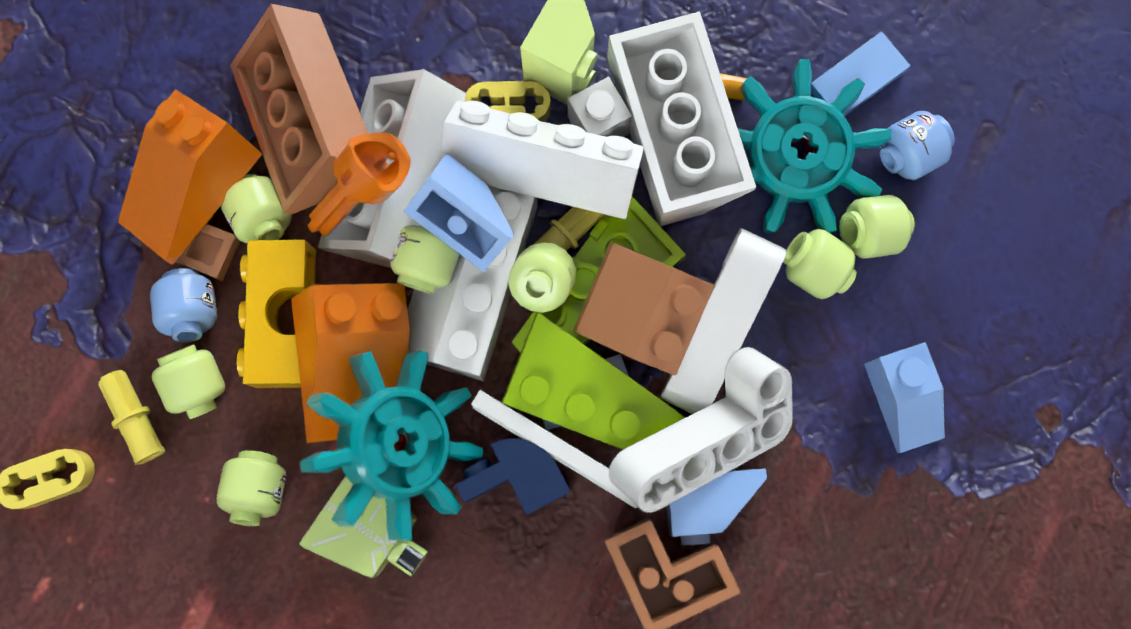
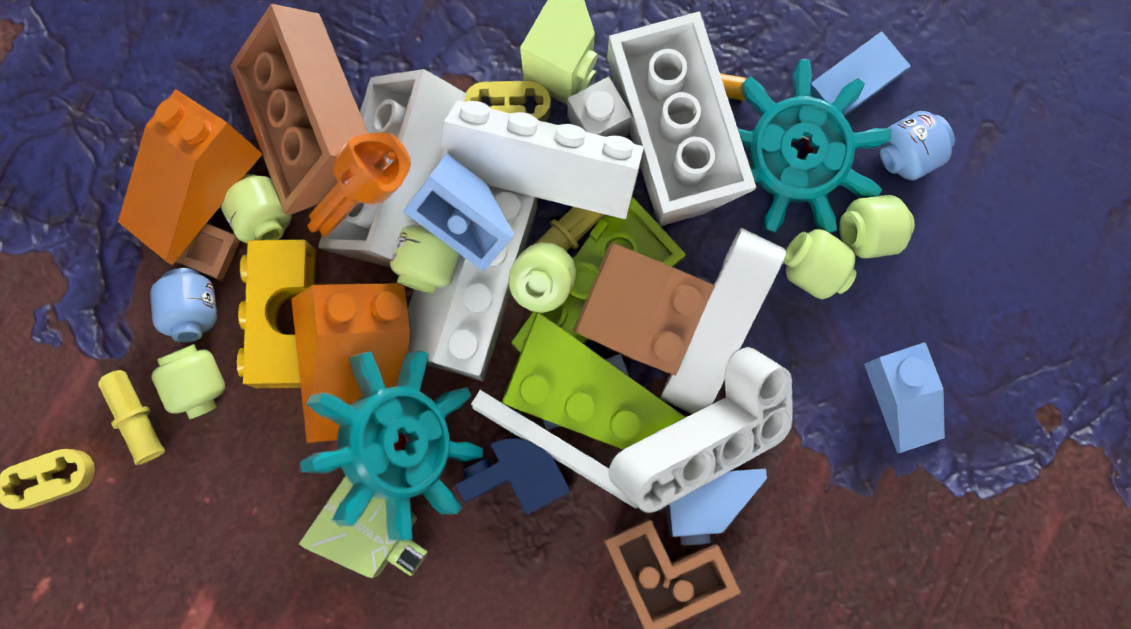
(251, 487): yellowish green head -> none

